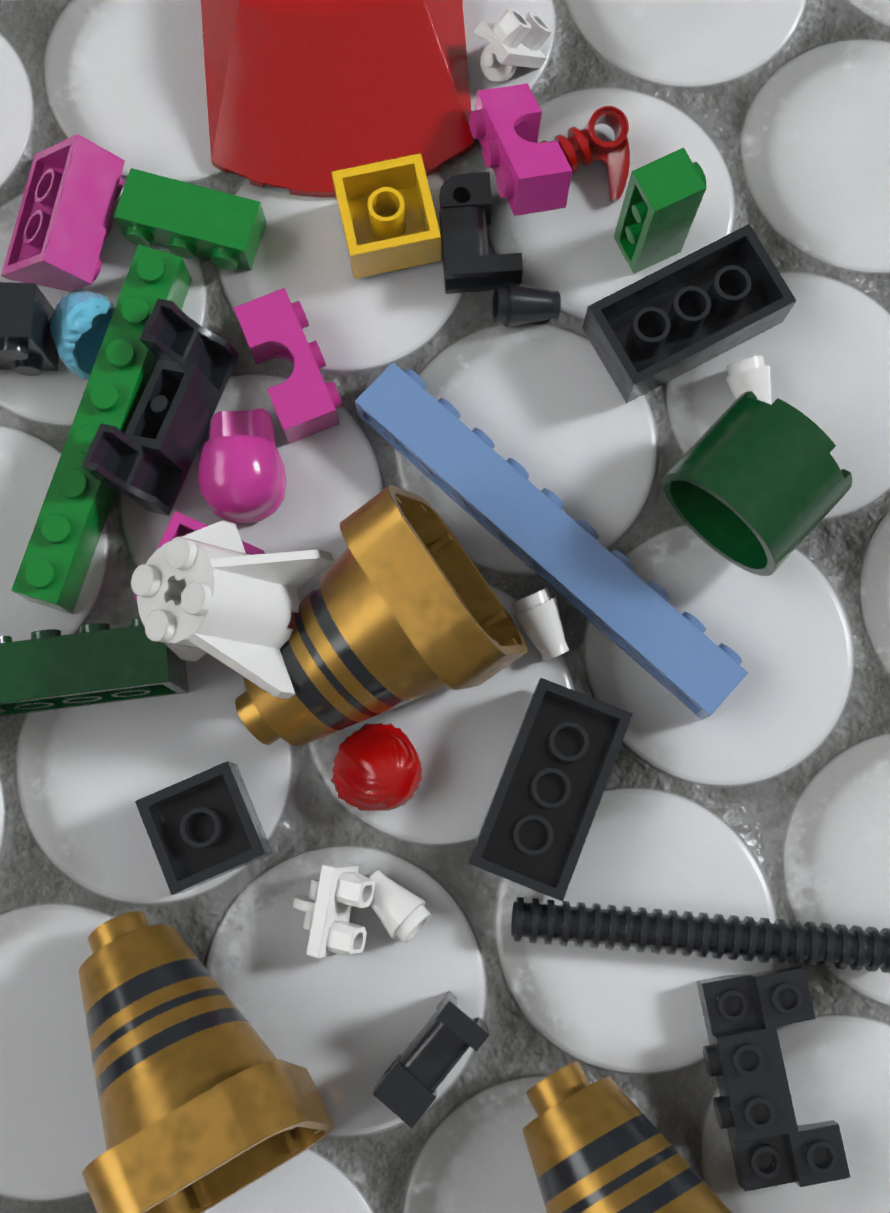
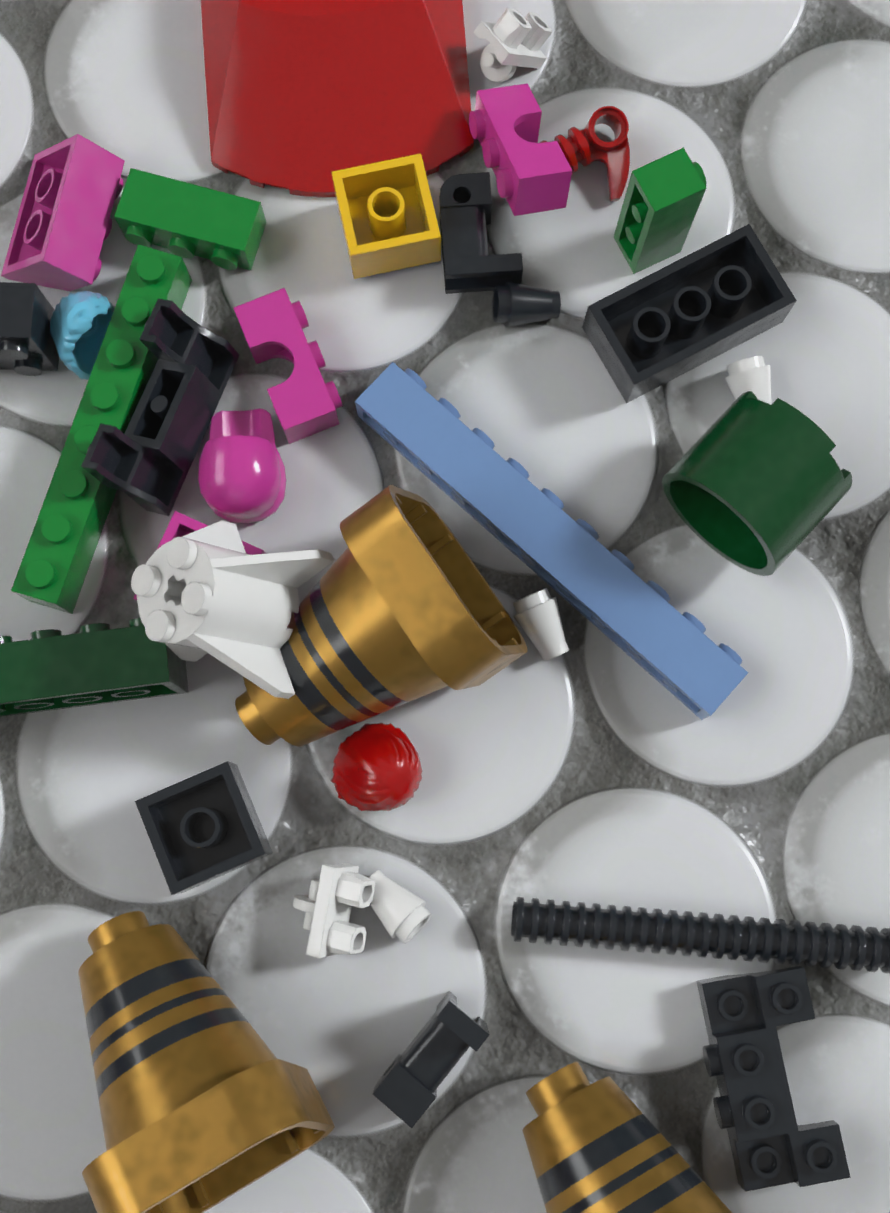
(550, 789): black brick -> none

